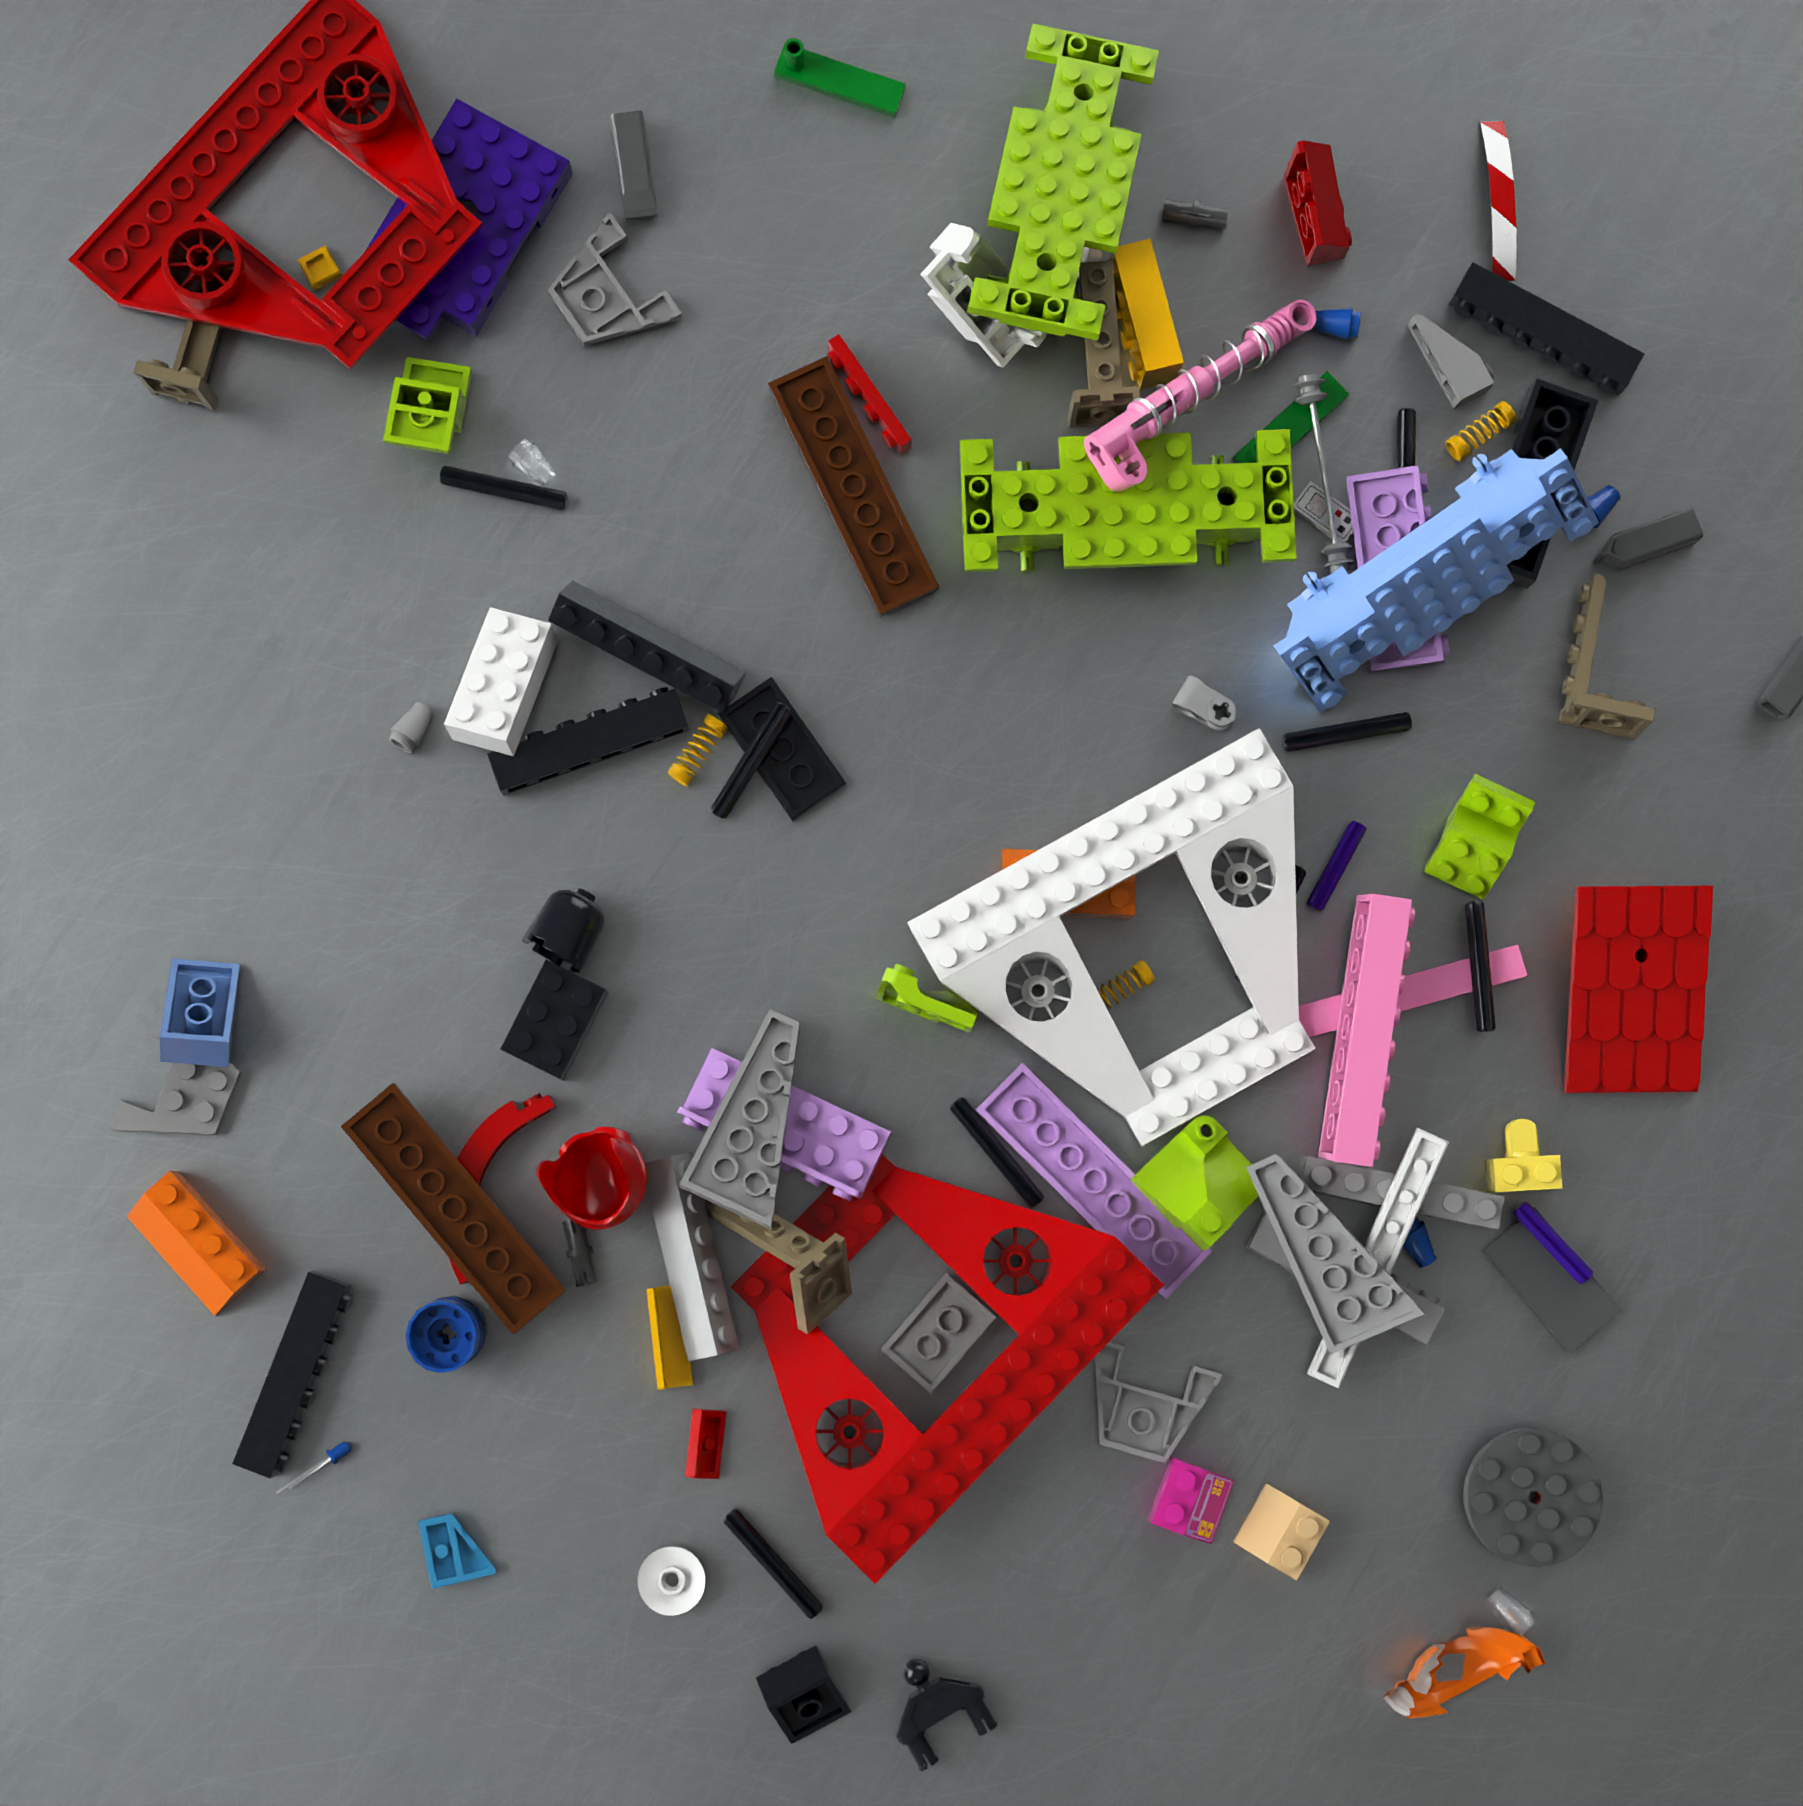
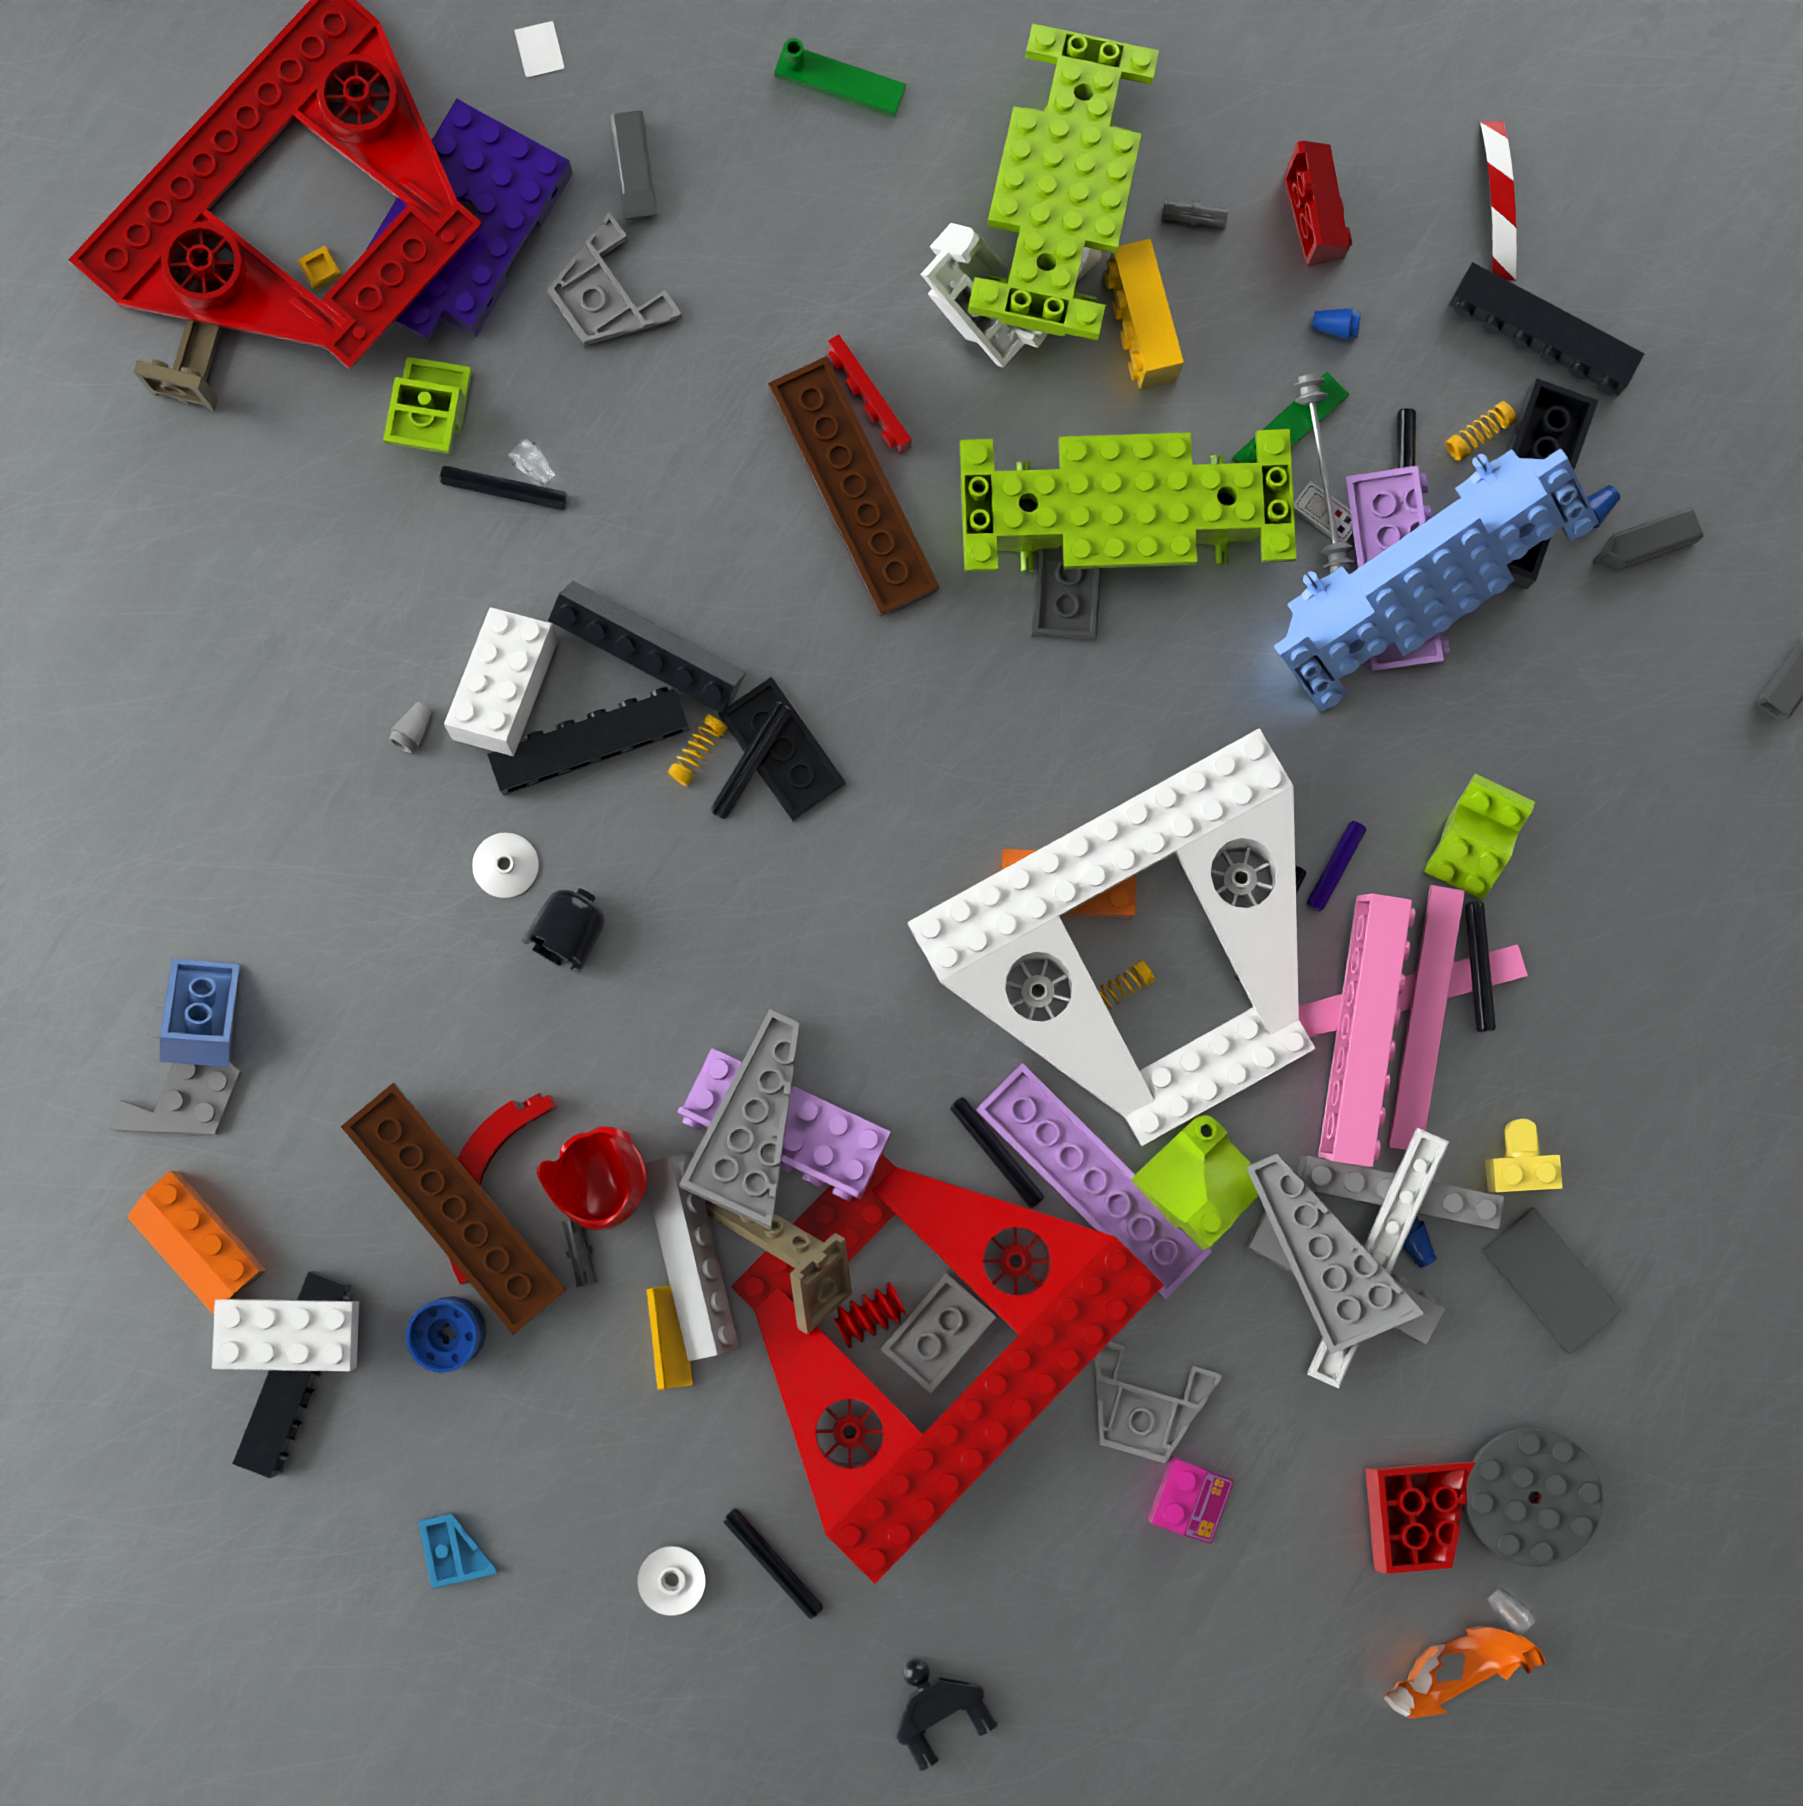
(285, 1335): none -> white brick
(333, 1455): piece -> none
(519, 875): none -> white dish
(539, 49): none -> white sticker
(554, 1020): black brick -> none
(705, 1444): red plate -> none
(803, 1694): black slope -> none
(869, 1314): none -> red piece
(902, 991): lime slope -> none
(1064, 598): none -> dark grey tile
(1105, 394): dark tan bracket -> none
(1119, 439): bright pink piece -> none
(1198, 701): light grey piece -> none
(1281, 1531): tan slope -> none
(1347, 731): black axle -> none
(1416, 1514): none -> red wedge
(1426, 1014): none -> bright pink tile
(1453, 363): light grey slope -> none
(1553, 1242): dark purple axle -> none
(1600, 710): dark tan bracket -> none
(1638, 989): red piece -> none

